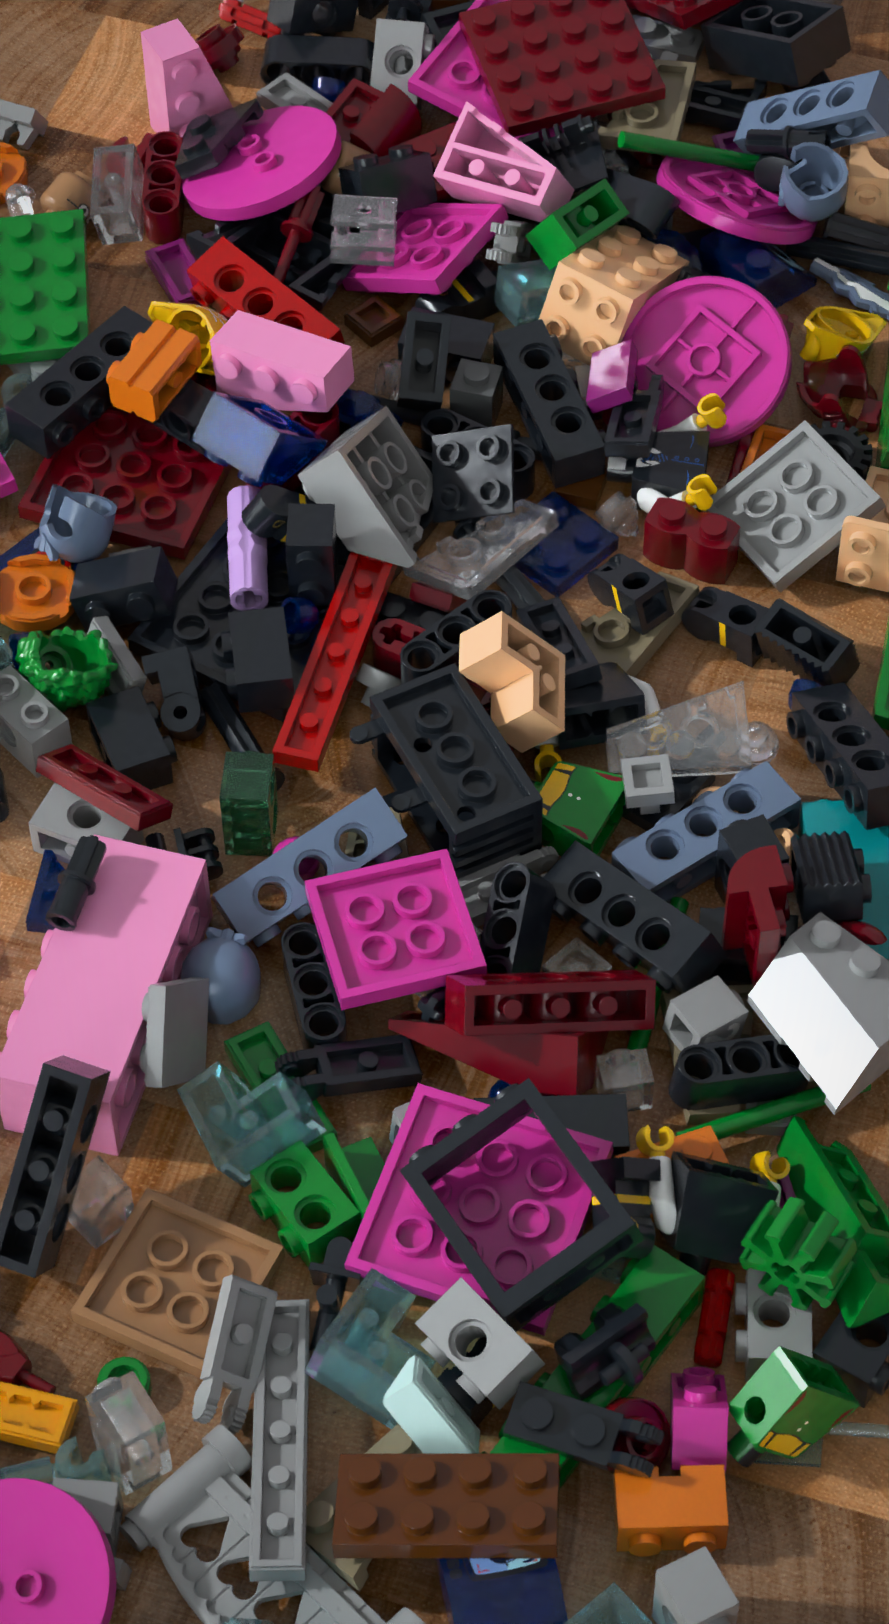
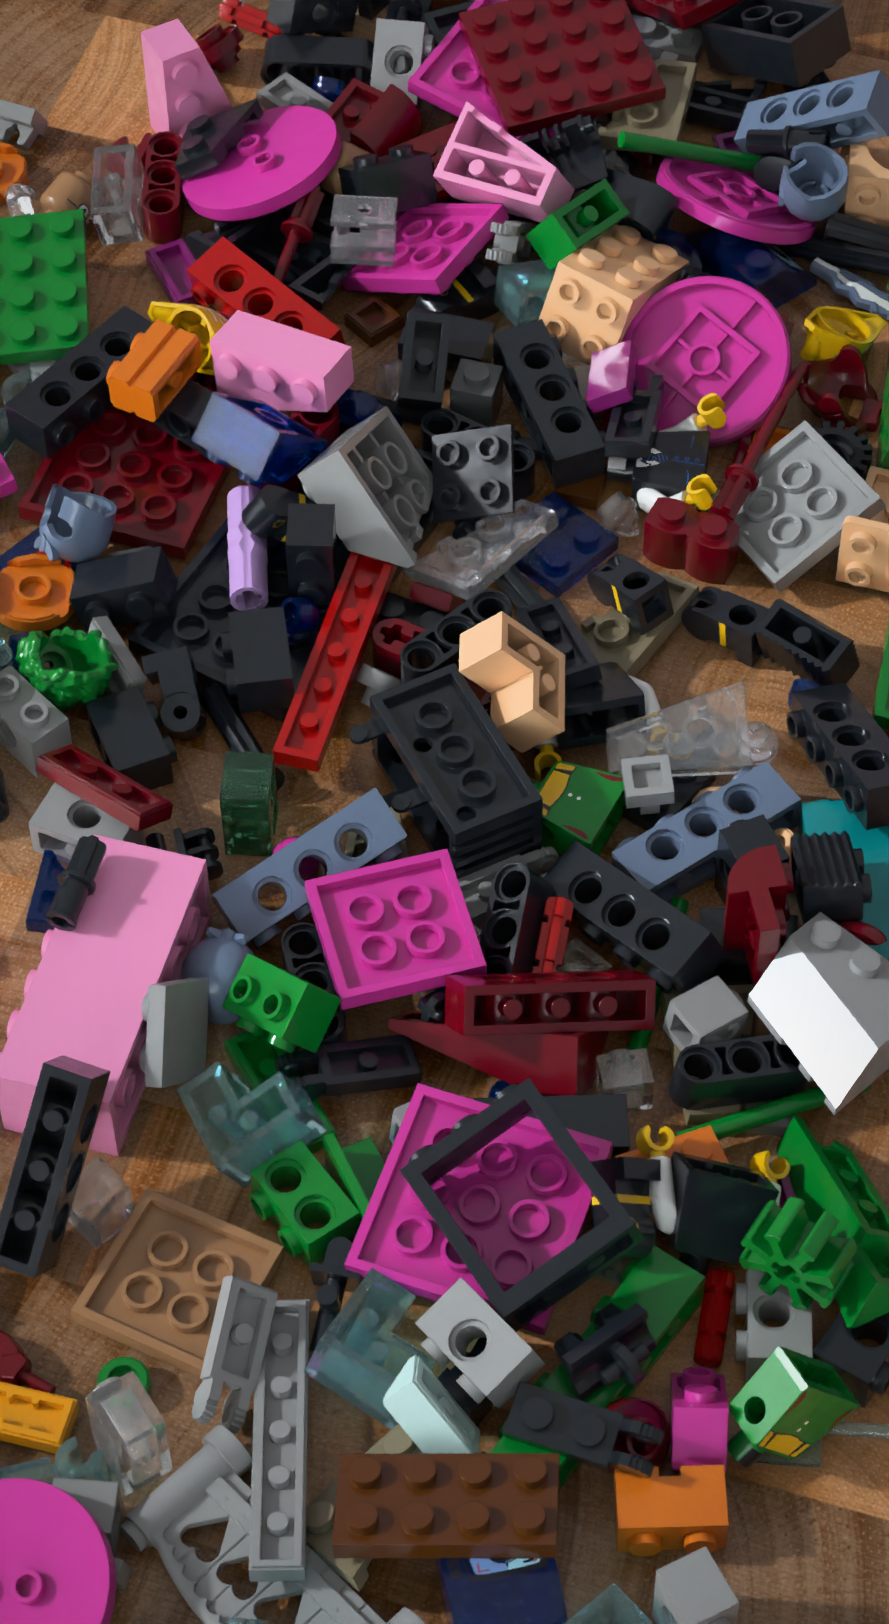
(281, 1004): none -> green brick
(553, 935): none -> red axle
(742, 478): none -> dark red piece

